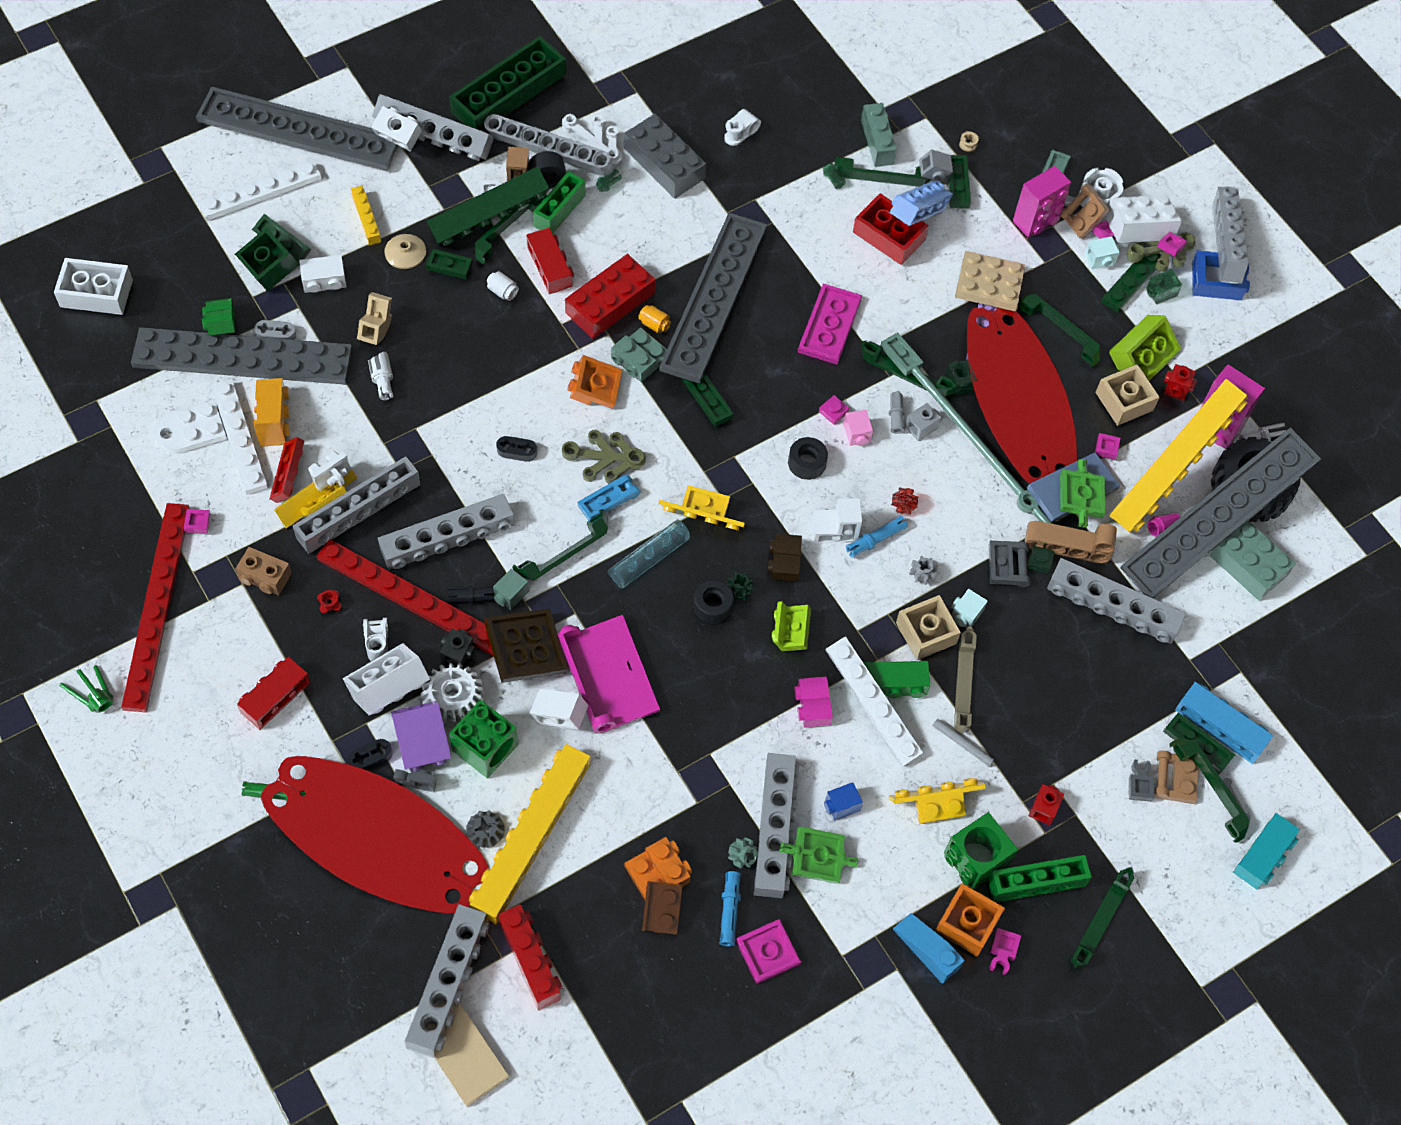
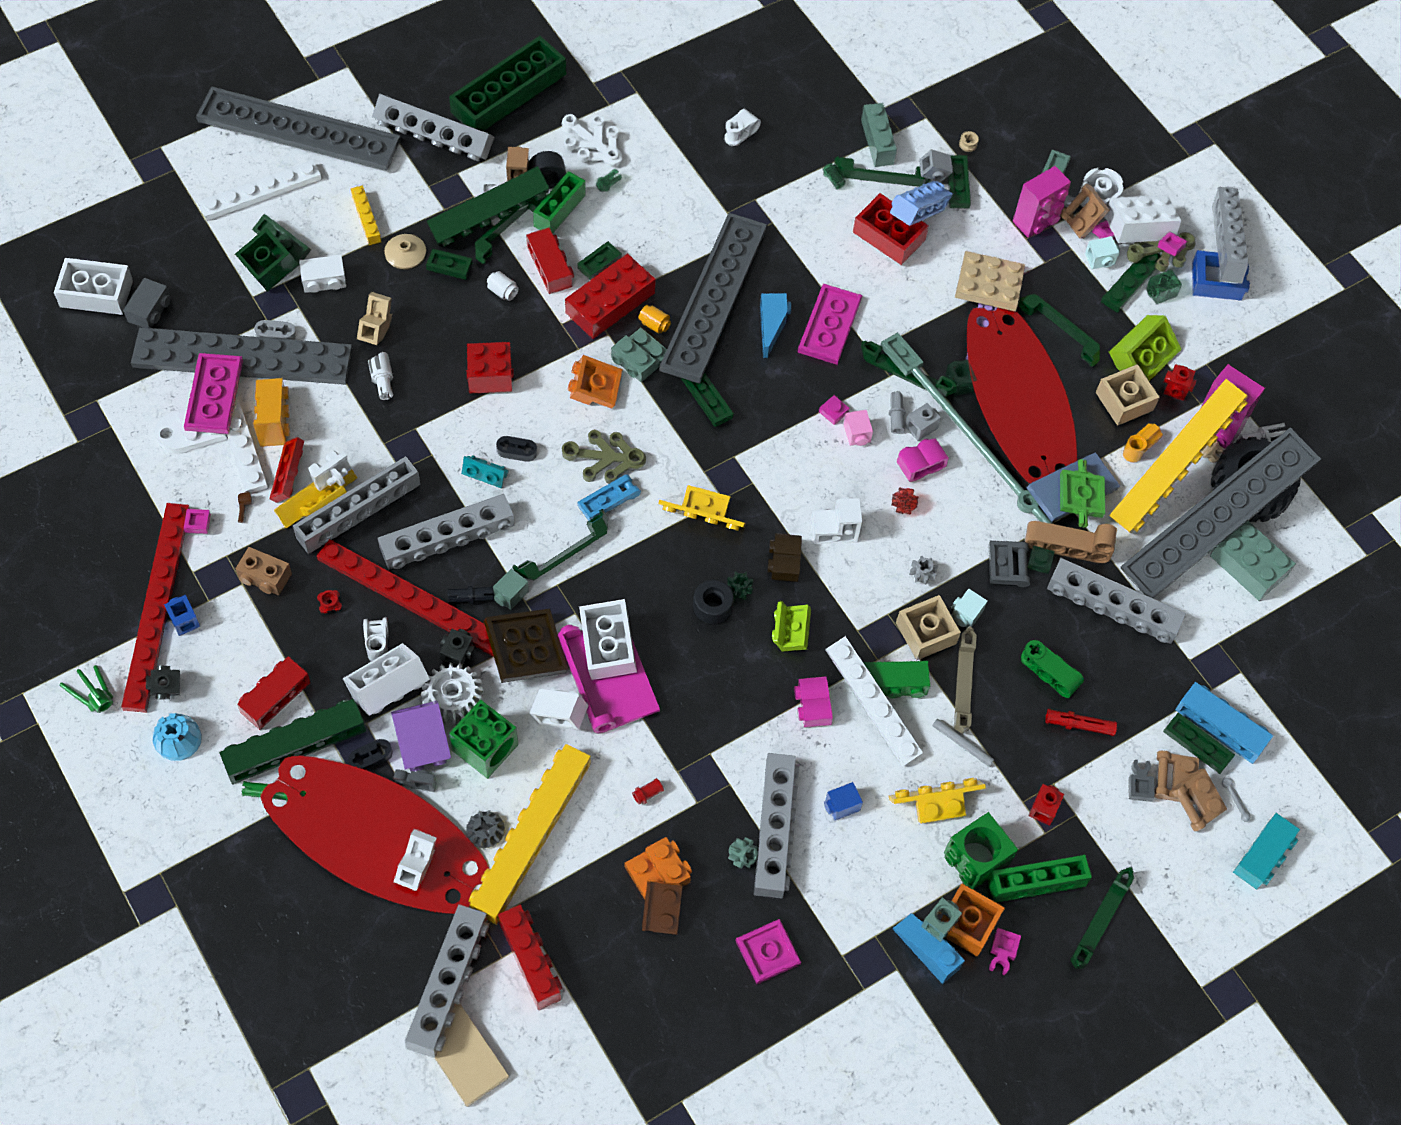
(147, 304): none -> dark grey brick
(163, 673): none -> pearl dark grey brick
(176, 737): none -> medium azure piece
(182, 615): none -> blue brick
(213, 393): none -> dark pink tile
(219, 316): green brick -> none
(243, 499): none -> reddish brown hand
(295, 739): none -> dark green brick
(403, 137): white brick -> none
(416, 860): none -> white brick
(480, 470): none -> teal hinge
(489, 367): none -> red brick
(542, 138): light grey beam -> none
(599, 260): none -> dark green plate
(607, 639): none -> white brick
(647, 791): none -> red pin
(649, 553): clear light blue brick -> none
(664, 156): dark grey brick -> none
(730, 904): dark azure pin -> none
(773, 318): none -> dark azure slope
(812, 447): black tyre -> none
(818, 855): bright green plate -> none
(869, 540): dark azure pin -> none
(922, 459): none -> dark pink brick
(935, 926): none -> sand green brick
(1051, 668): none -> green piece
(1081, 722): none -> red pin
(1107, 446): dark pink plate -> none
(1141, 442): none -> light orange piece
(1161, 523): dark pink cone -> none
(1203, 794): none -> medium nougat plate
(1210, 452): none -> tan plate
(1239, 823): dark green piece -> none

